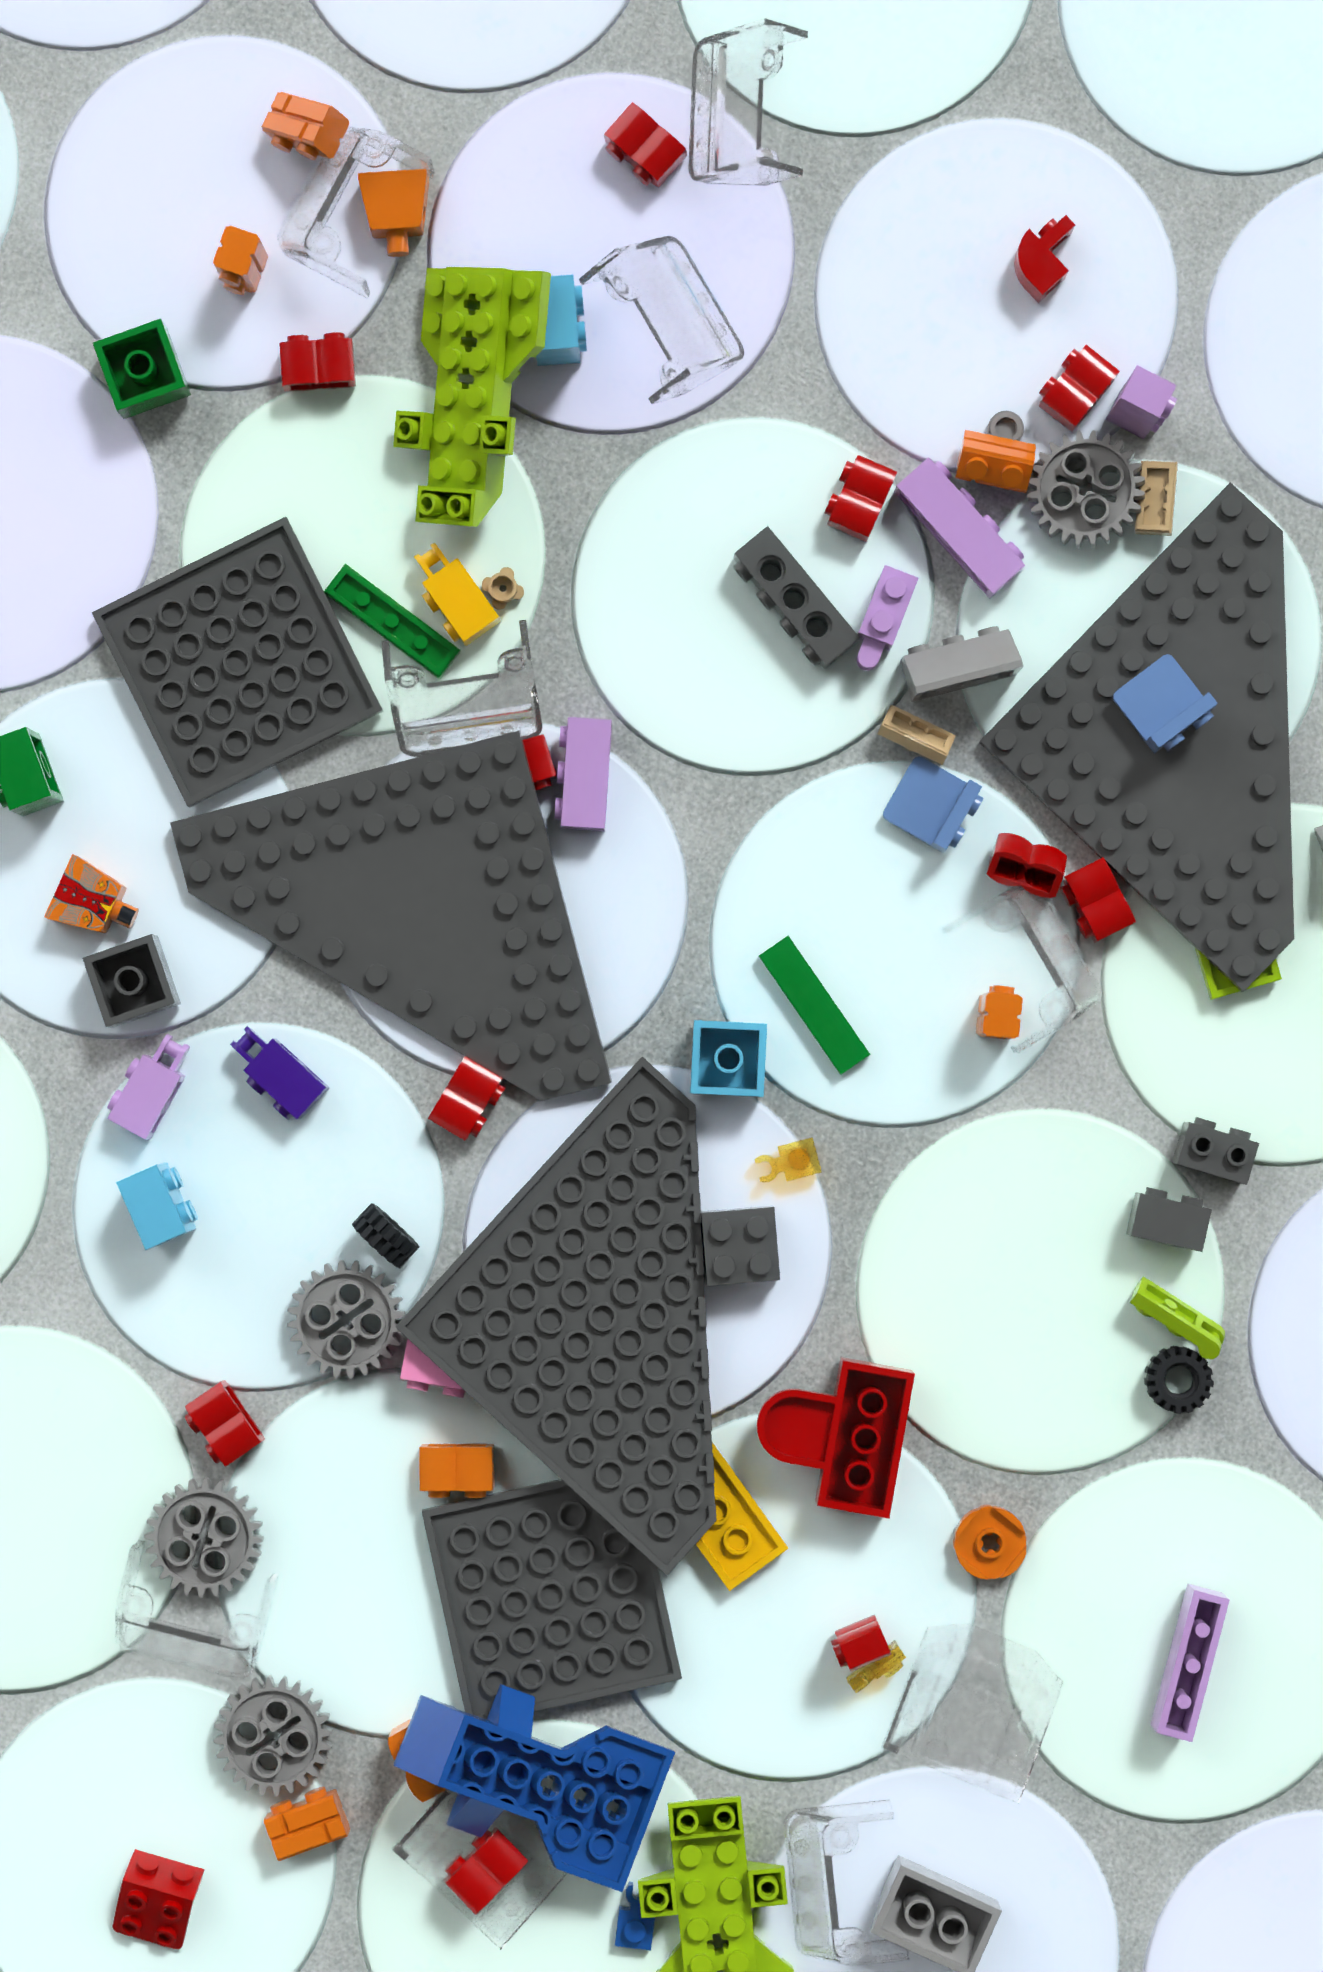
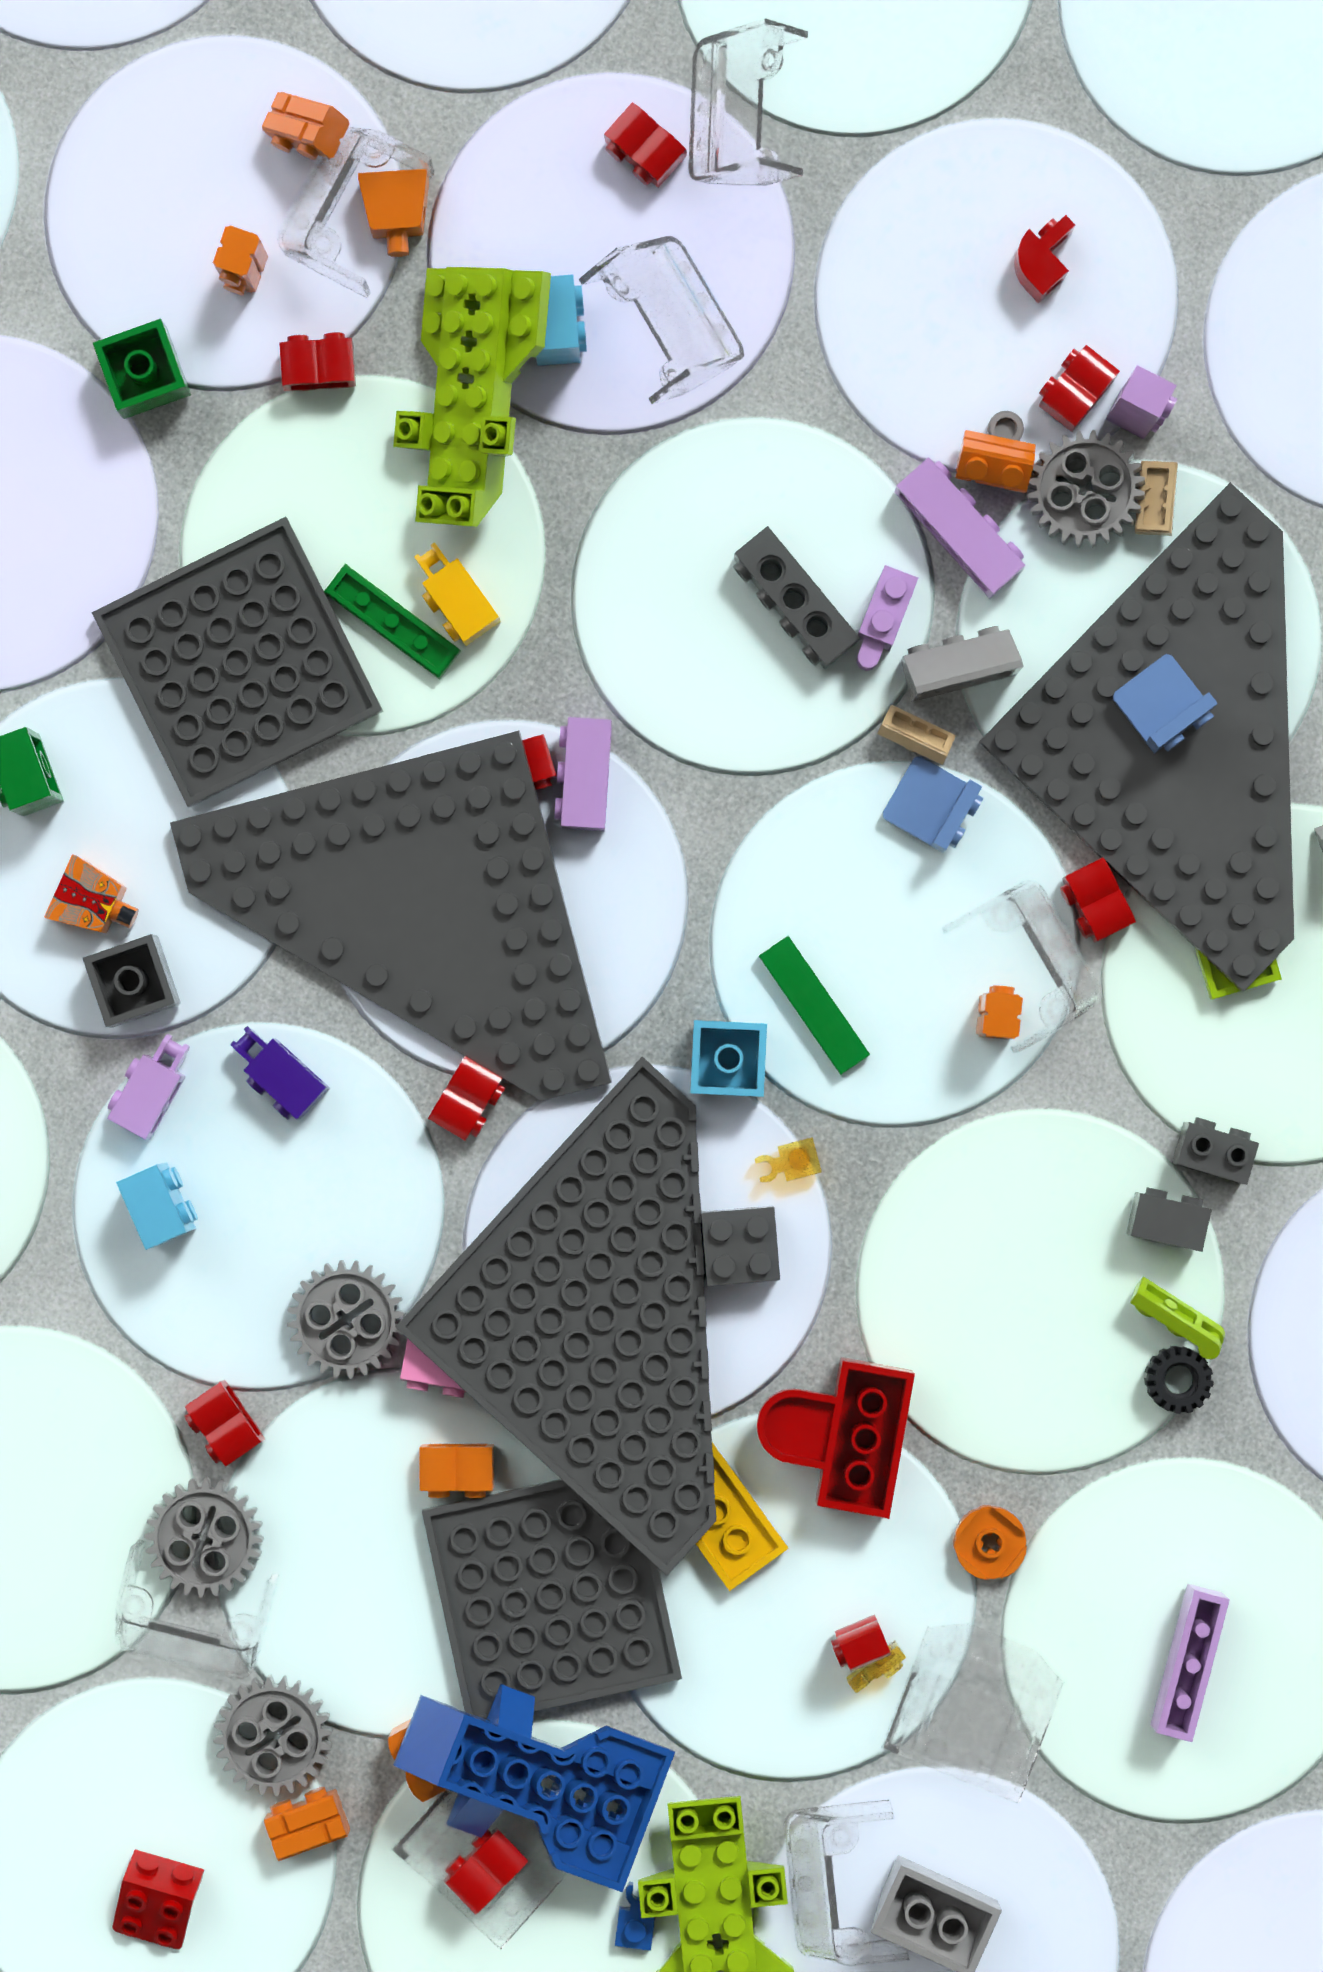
(385, 1235): black tyre -> none
(463, 709): clear windscreen -> none
(506, 578): tan plate -> none
(860, 498): red brick -> none
(1021, 863): red brick -> none

